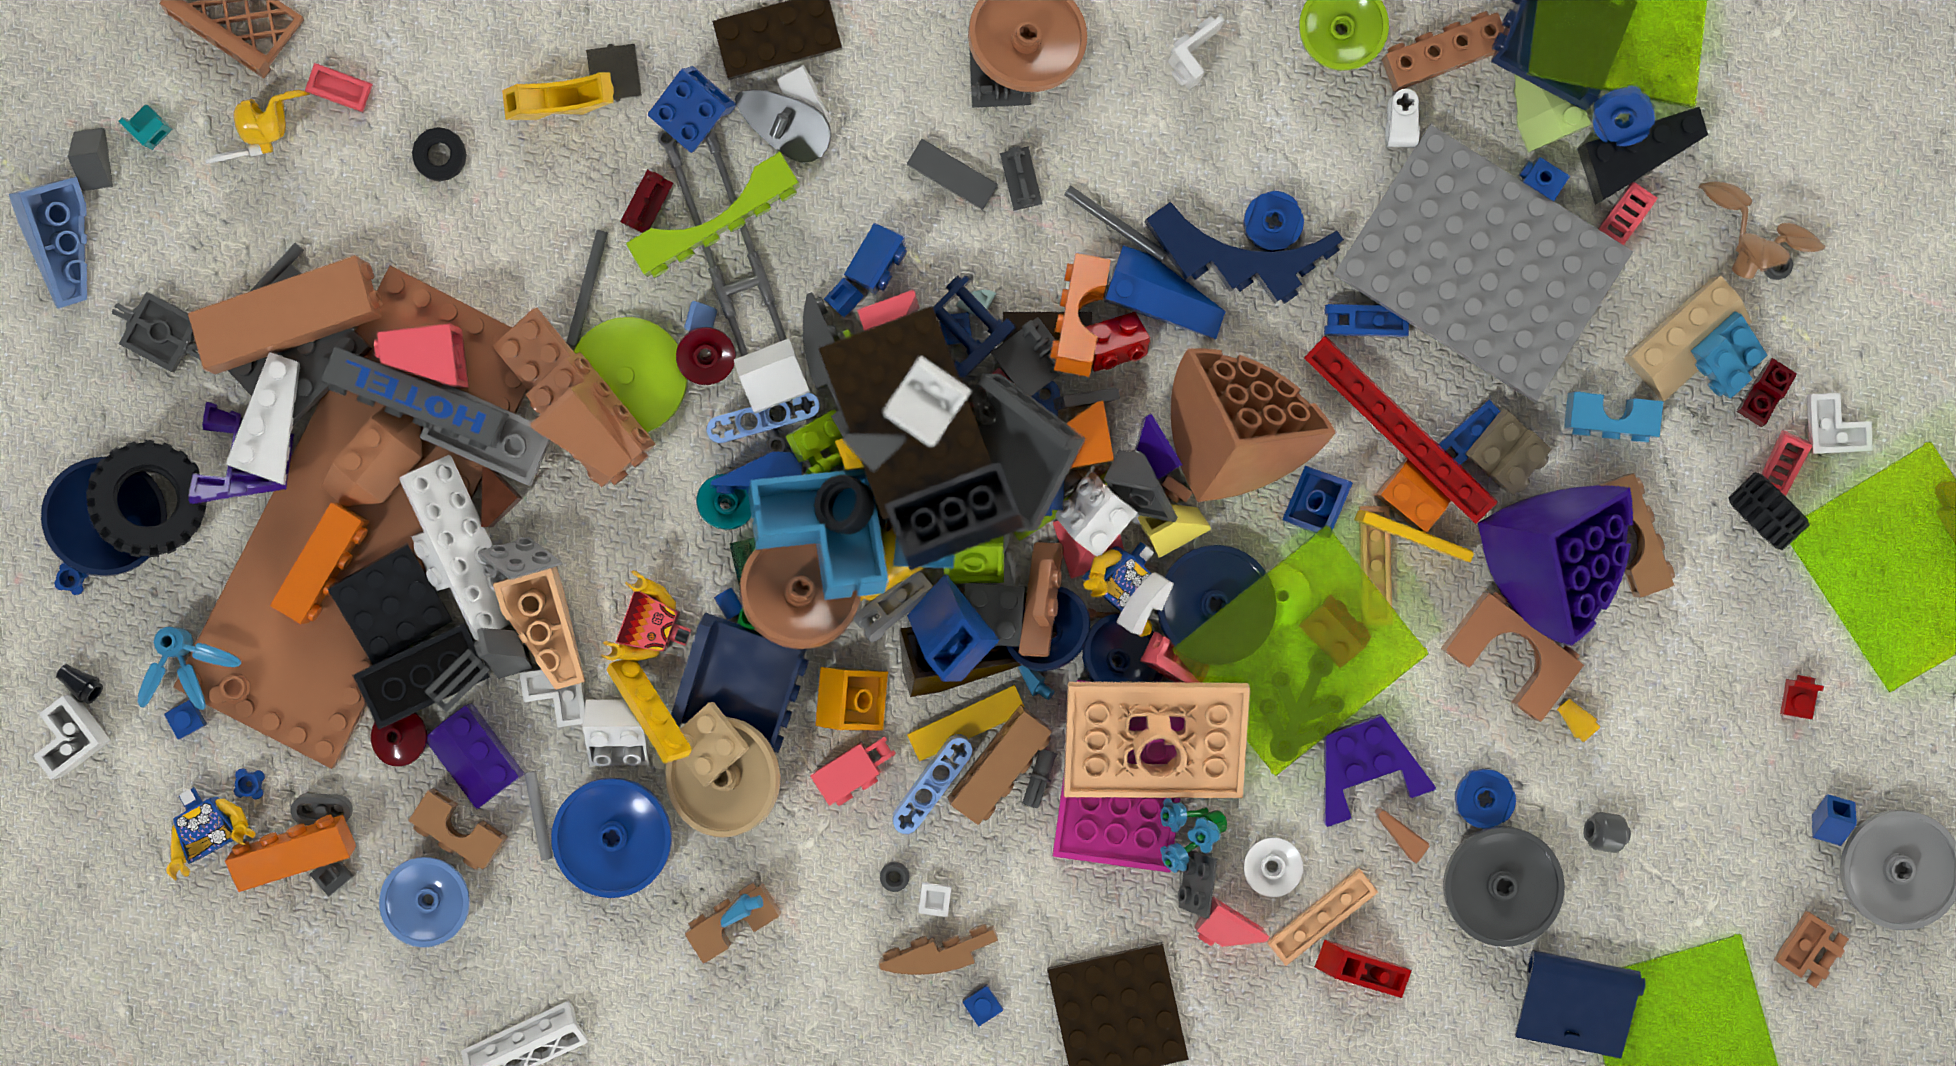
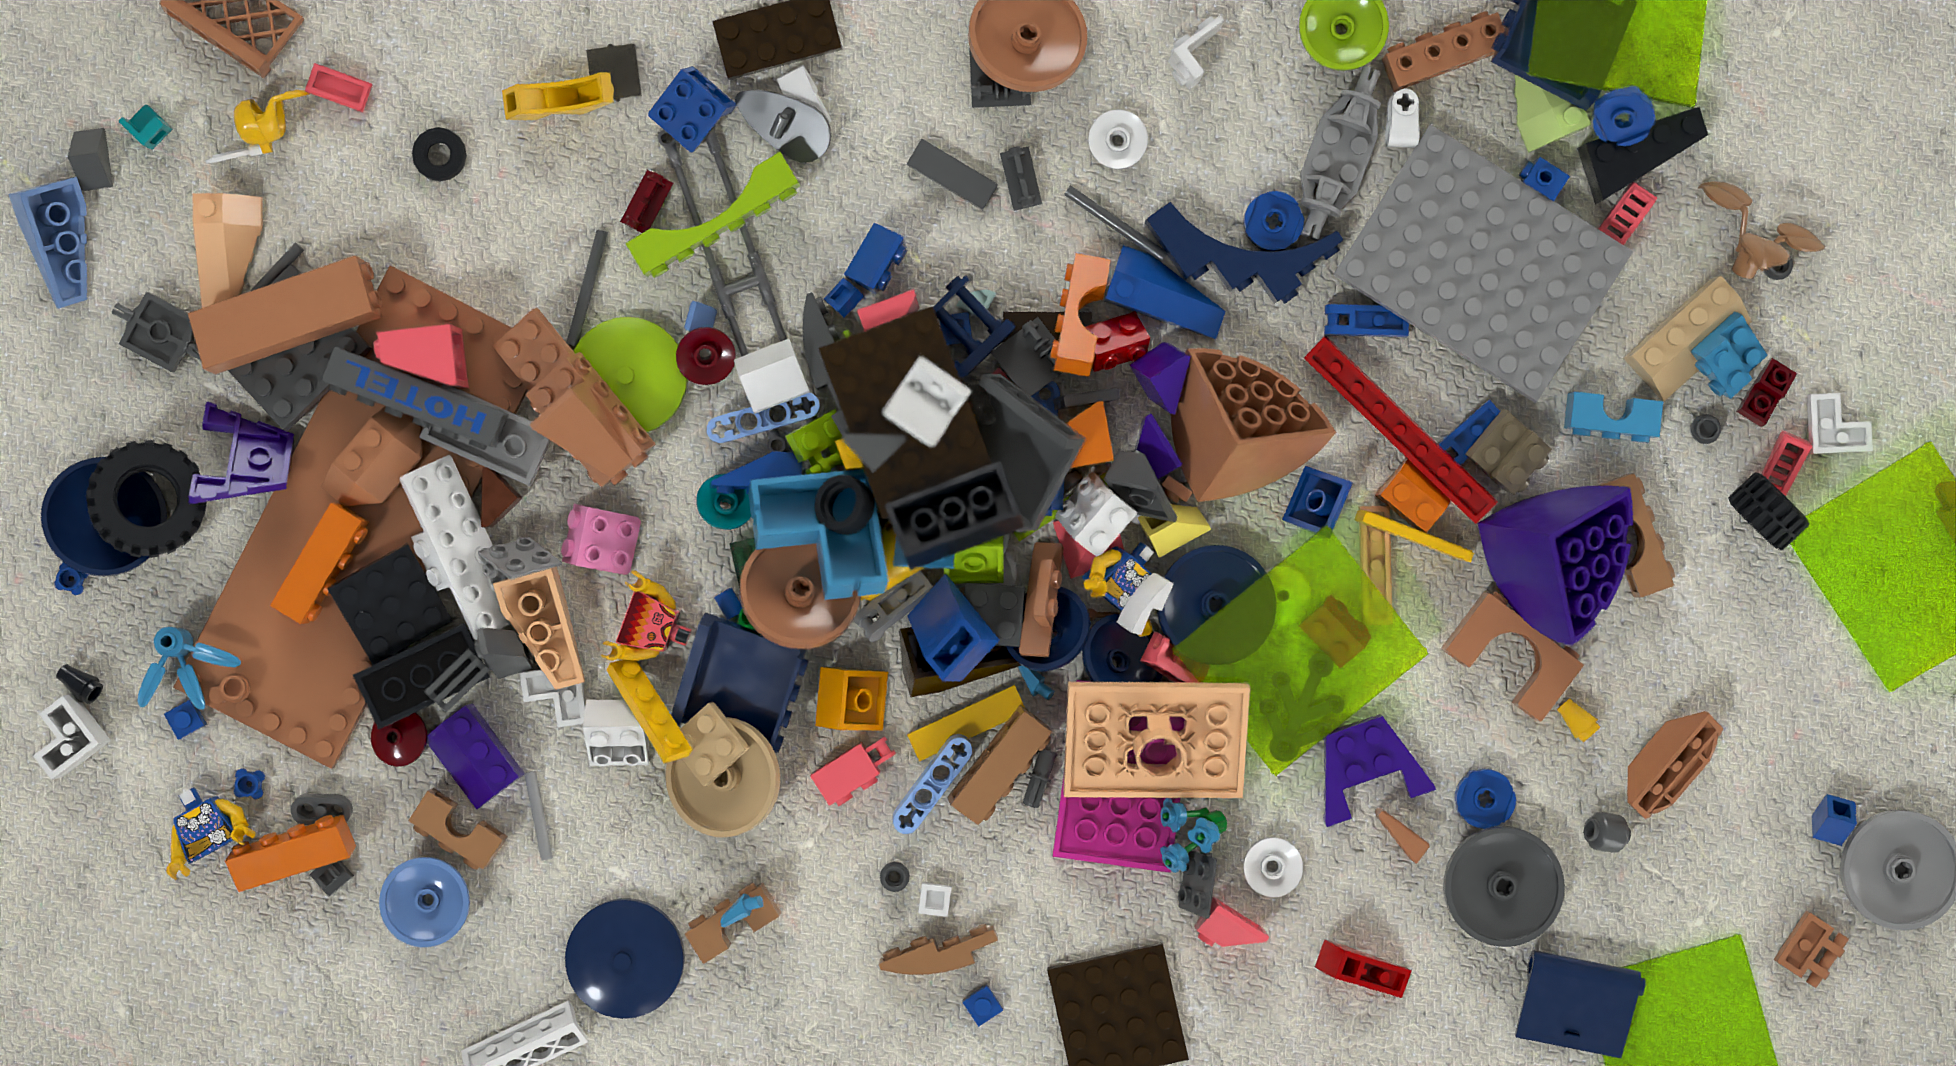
(224, 242): none -> light nougat wedge
(268, 421): white wing -> none
(600, 539): none -> bright pink bracket
(611, 837): blue dish -> none
(624, 958): none -> dark blue dish
(1121, 124): none -> white dish
(1162, 374): none -> dark purple slope
(1322, 916): light nougat tile -> none
(1340, 153): none -> light grey plate
(1671, 762): none -> nougat wedge
(1705, 429): none -> dark grey plate
(1800, 697): red bracket -> none

